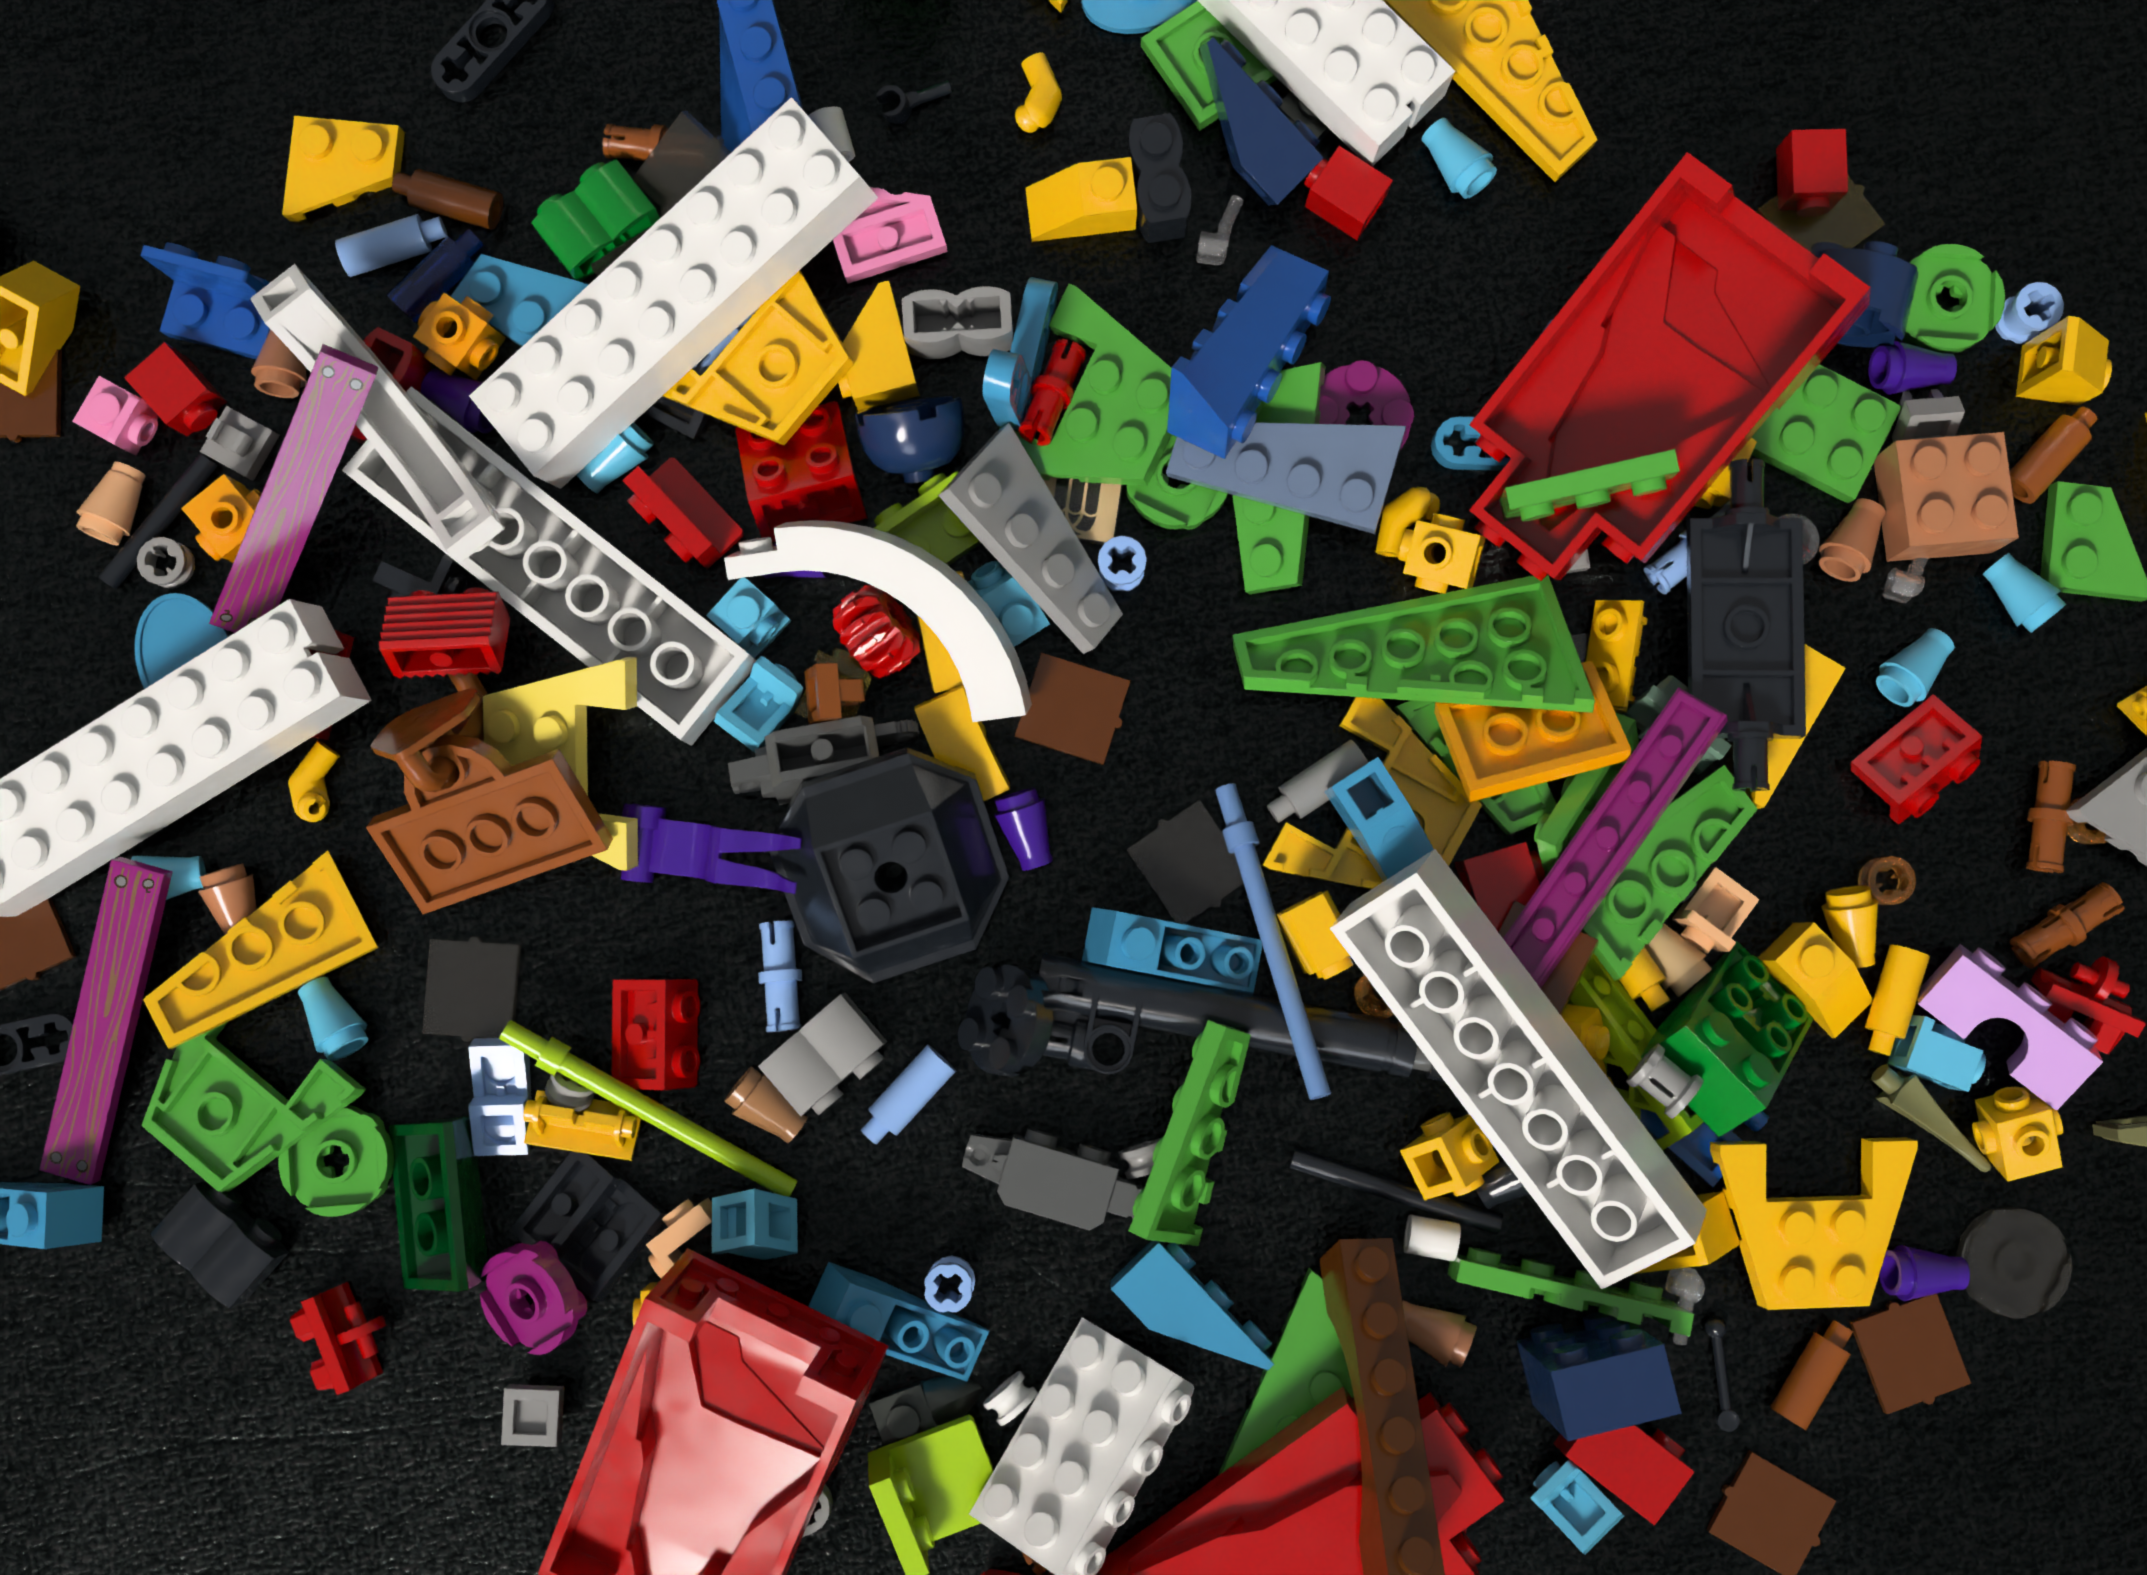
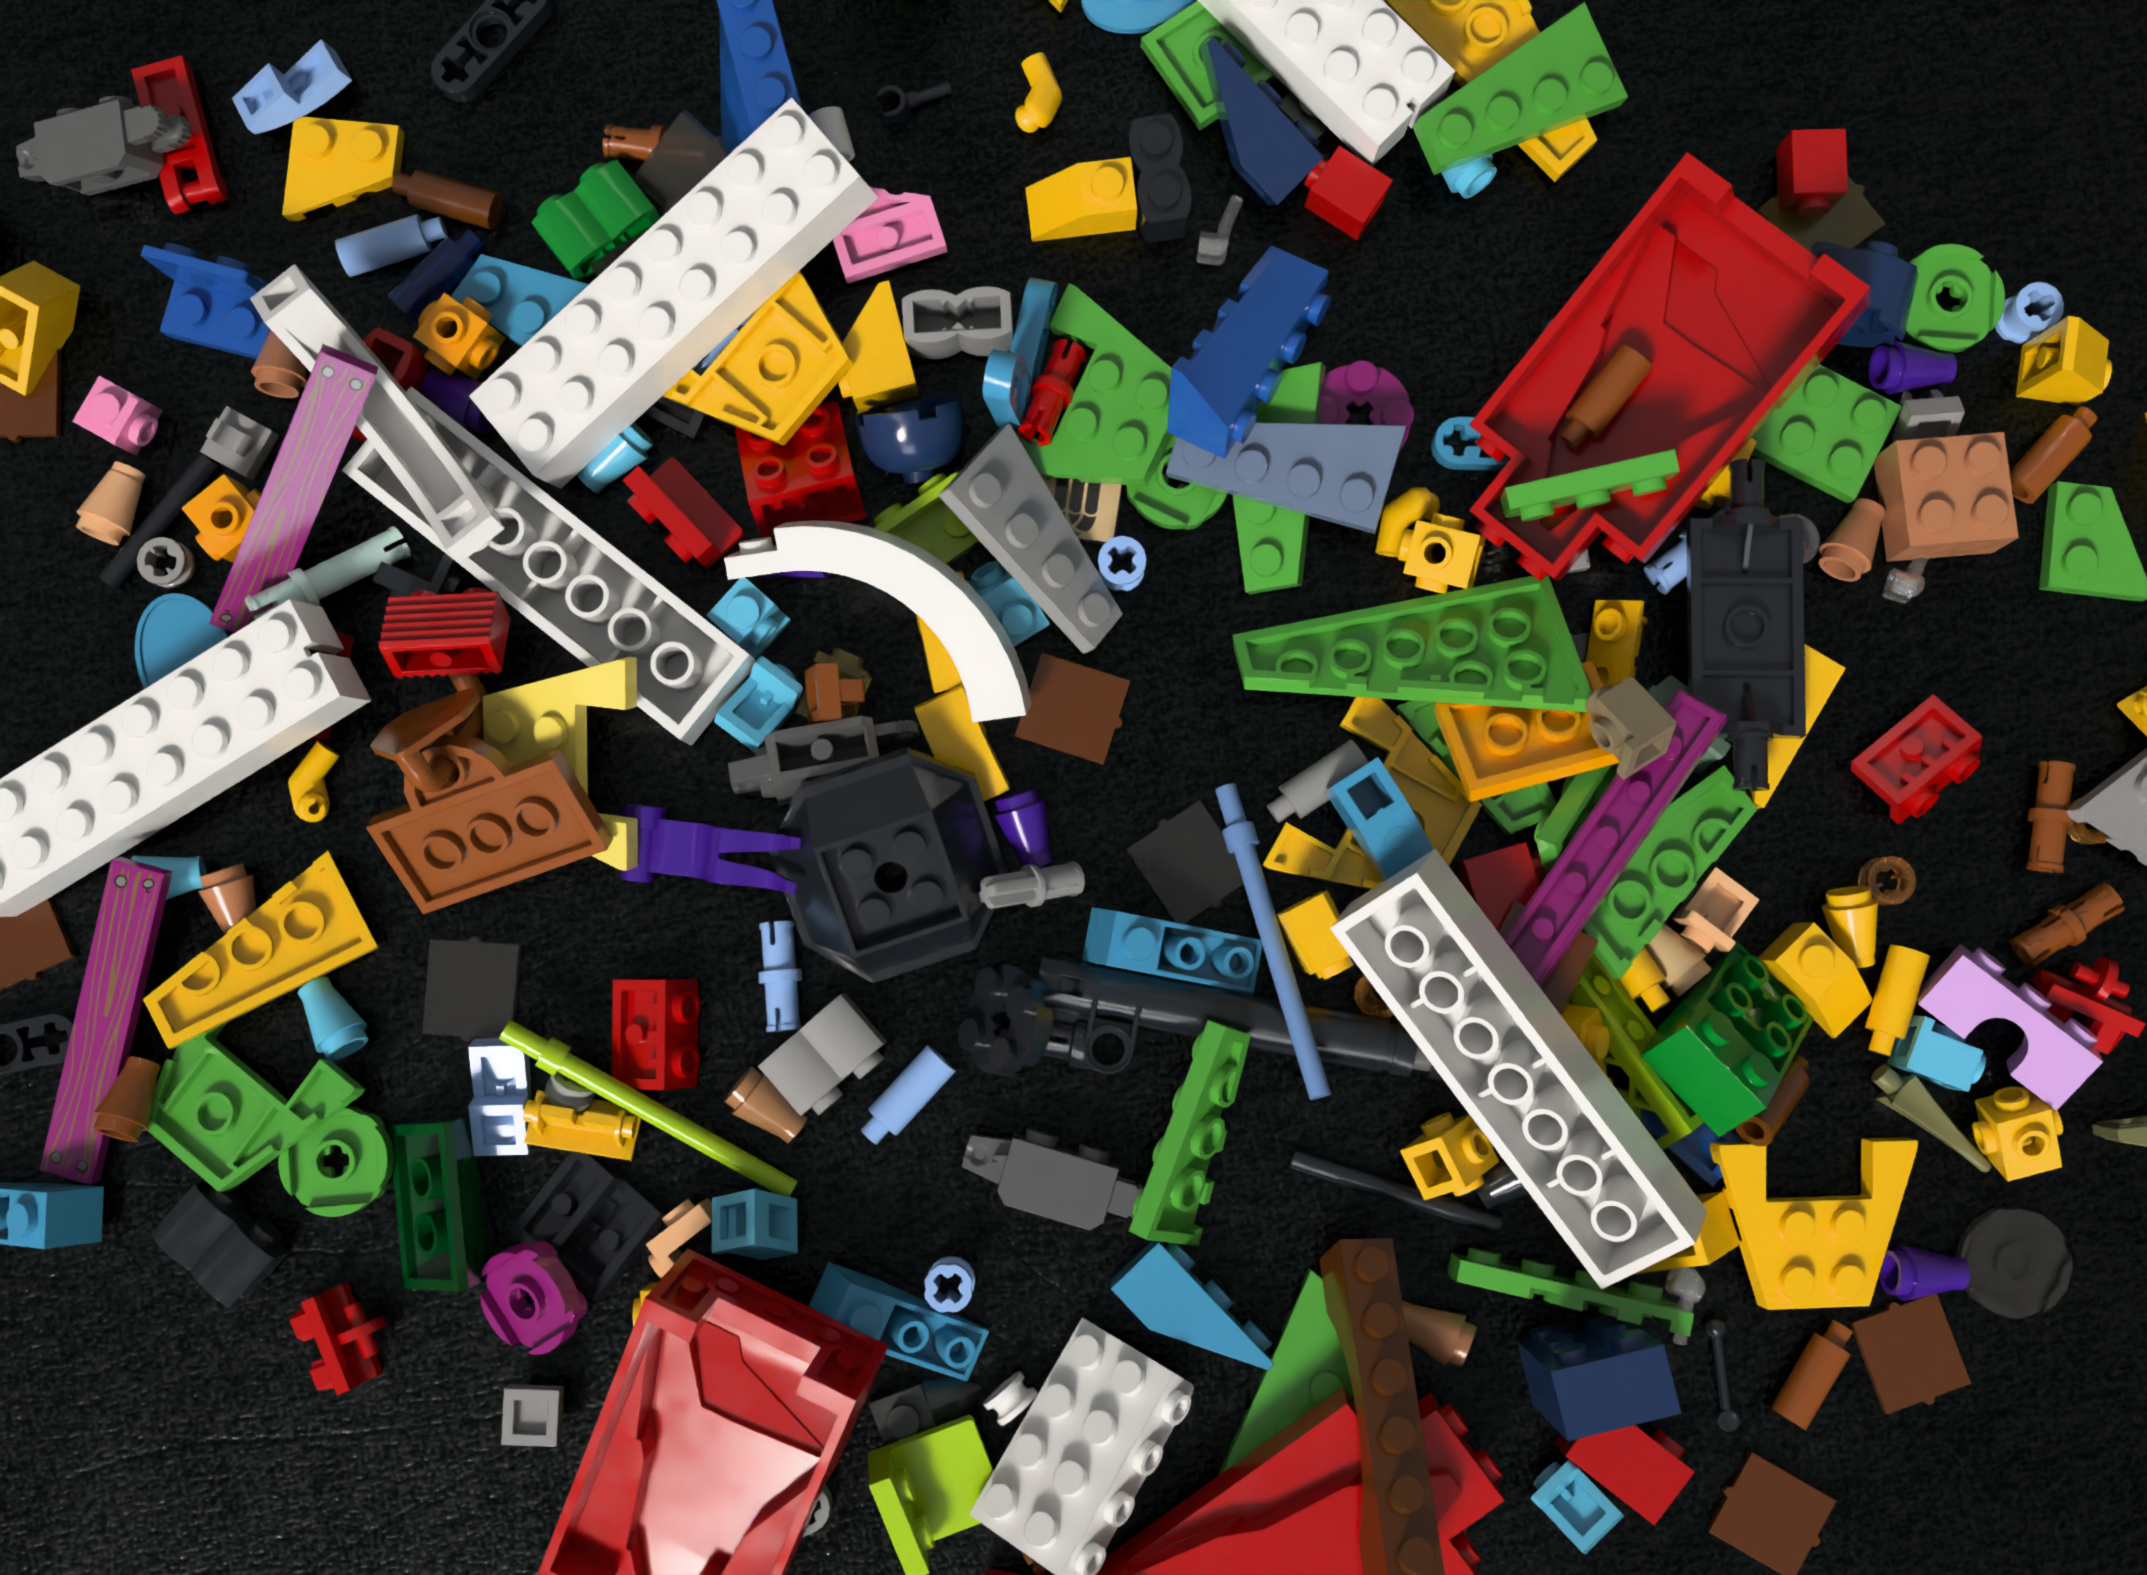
(101, 145): none -> dark grey hinge
(129, 1101): none -> dark orange cone
(173, 89): none -> red plate
(176, 390): red brick -> none
(280, 98): none -> light blue slope
(333, 573): none -> light aqua pin
(876, 631): red gear -> none
(1032, 885): none -> light grey axle
(1139, 1158): light grey bush -> none
(1432, 1238): white hinge -> none
(1531, 92): none -> bright green wing
(1605, 395): none -> dark orange cylinder
(1629, 725): none -> dark tan brick
(1665, 1081): light grey bush -> none
(1765, 1125): none -> reddish brown cylinder
(1914, 669): medium azure cone -> none
(2024, 593): medium azure cone -> none

